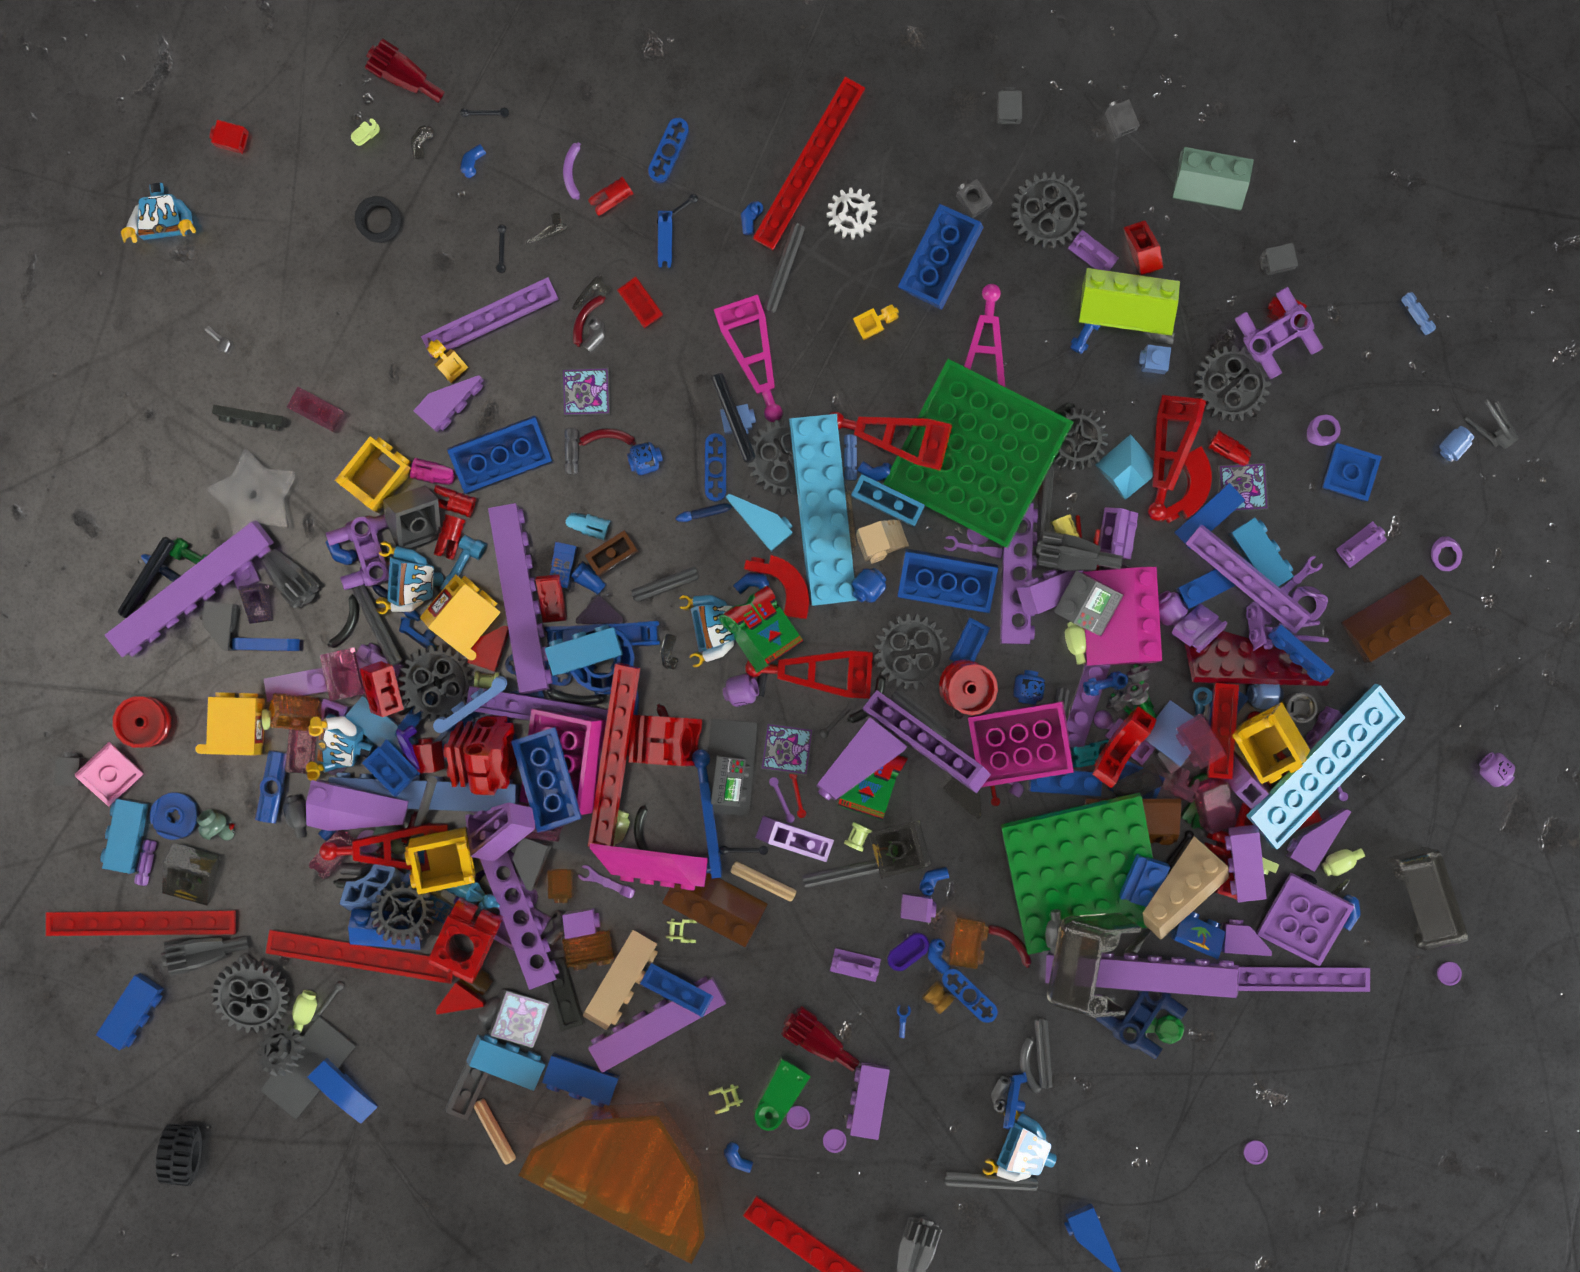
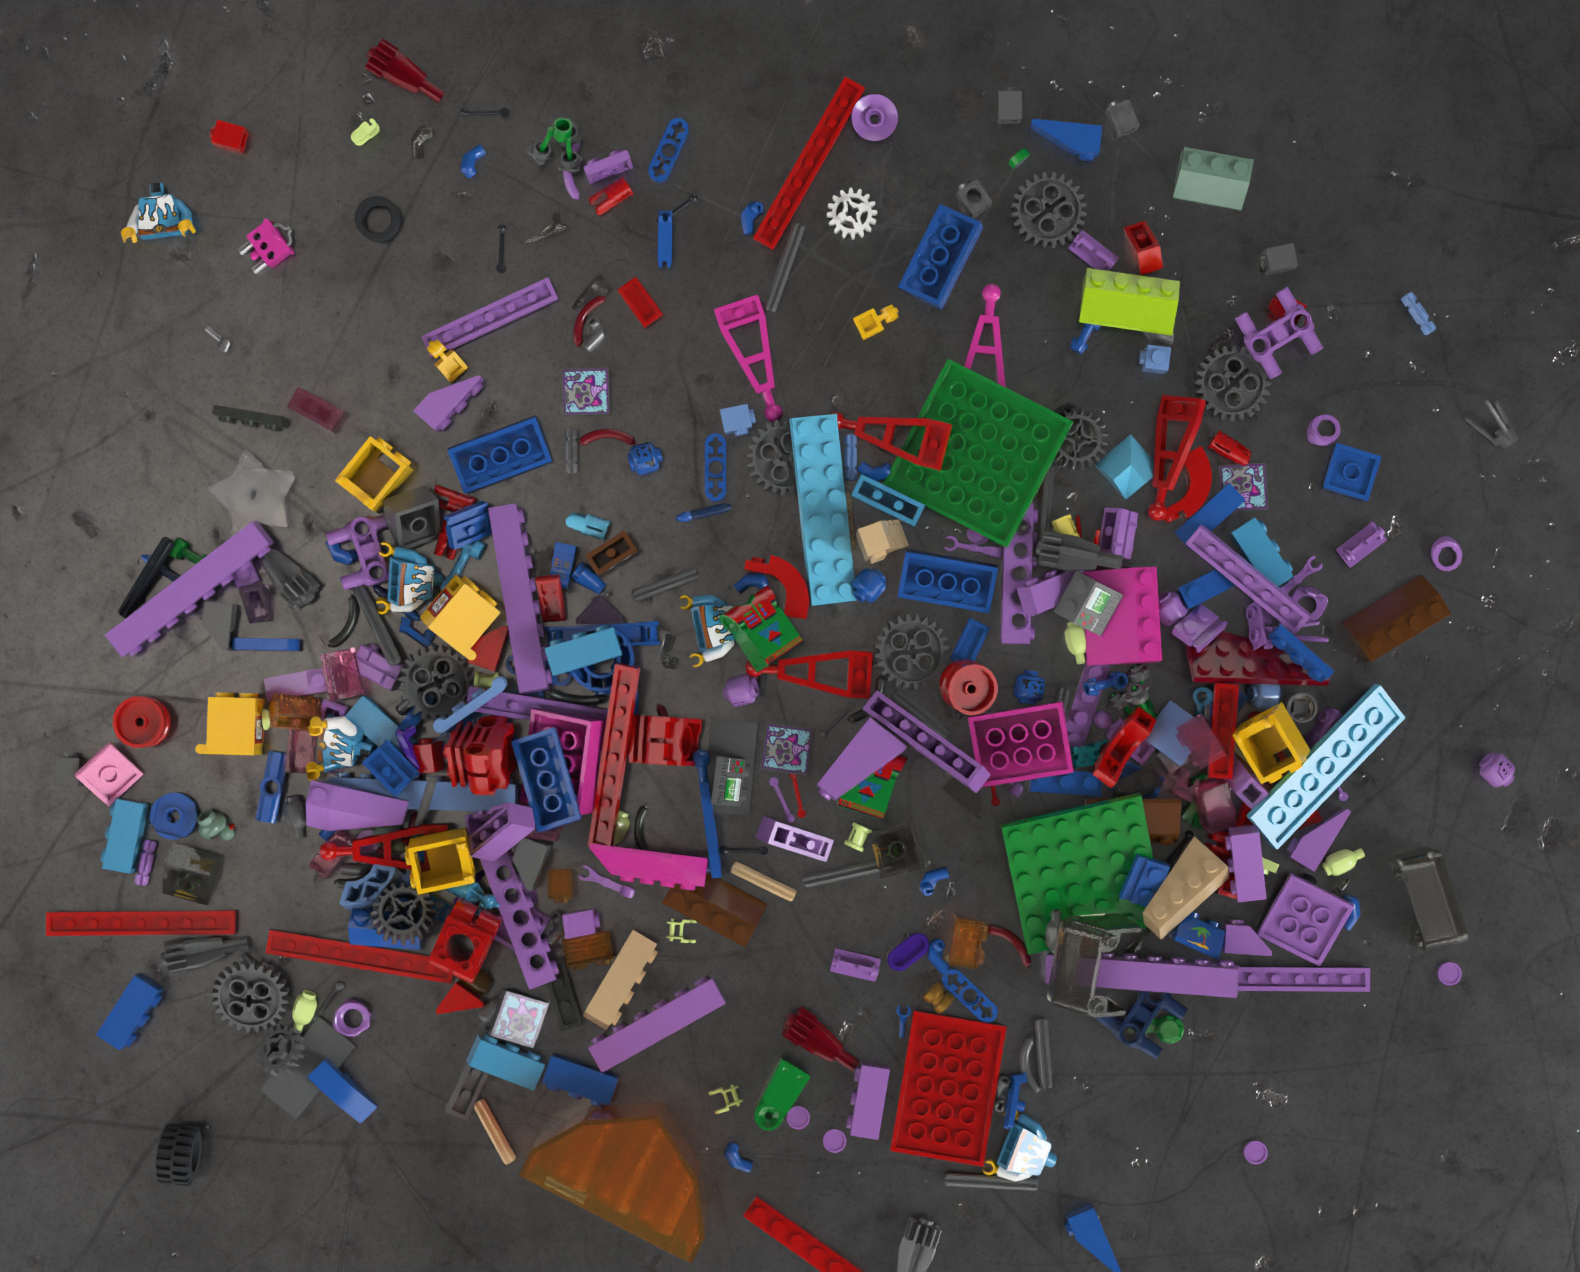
(276, 245): none -> dark pink piece
(341, 1027): none -> medium lavender piece
(381, 689): red brick -> none
(431, 472): dark pink hinge -> none
(468, 525): none -> blue plate
(565, 133): none -> plant
(602, 169): none -> medium lavender plate
(676, 990): blue plate -> none
(733, 417): black axle -> none
(764, 523): medium azure slope -> none
(876, 106): none -> medium lavender dish
(917, 907): medium lavender slope -> none
(948, 1088): none -> red plate
(1019, 158): none -> green tile
(1075, 138): none -> blue slope
(1456, 443): medium blue brick -> none

